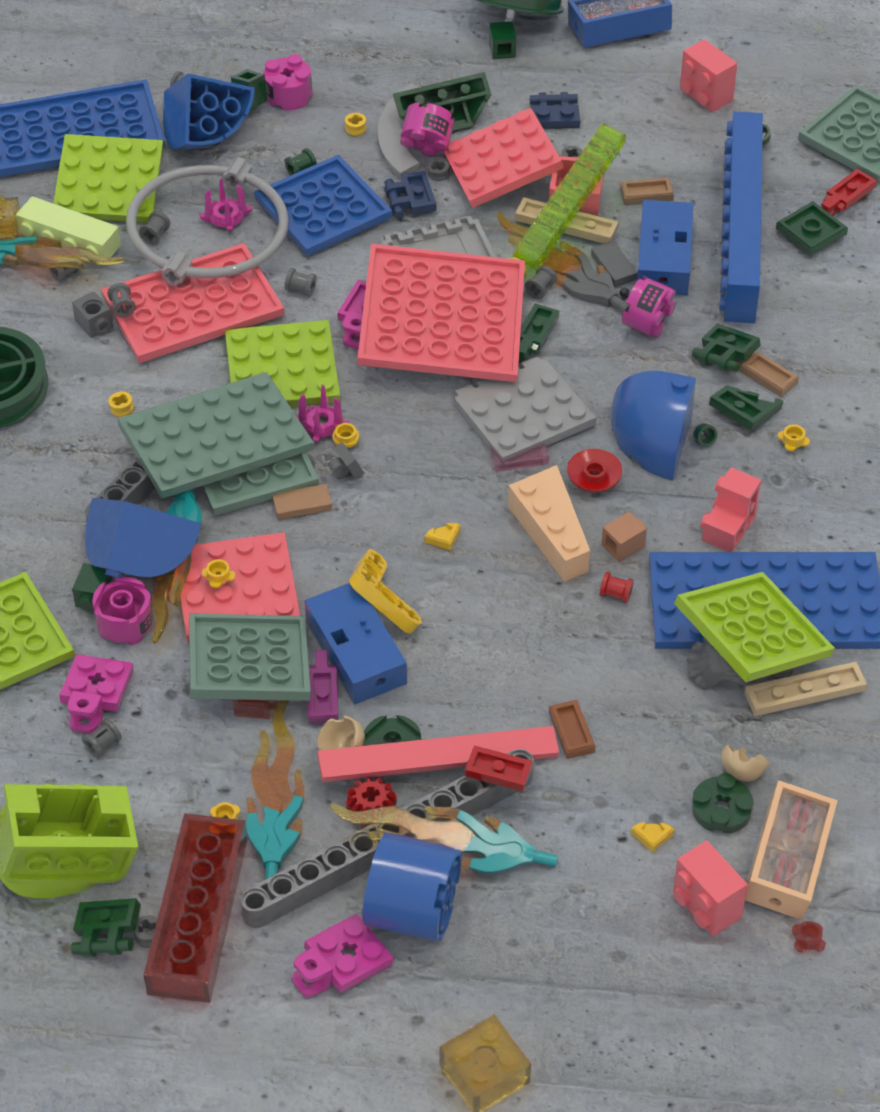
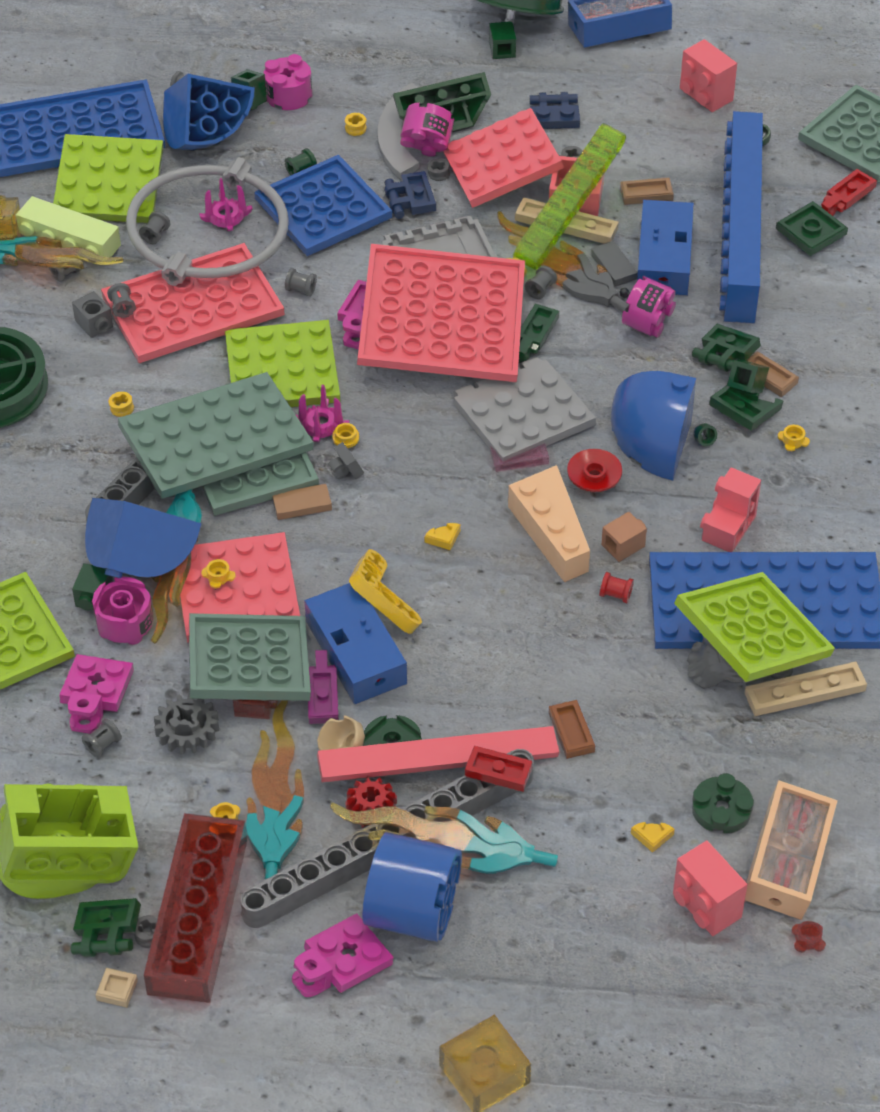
(116, 987): none -> tan tile
(187, 724): none -> dark grey gear
(740, 766): tan hair -> none
(748, 376): none -> dark green brick

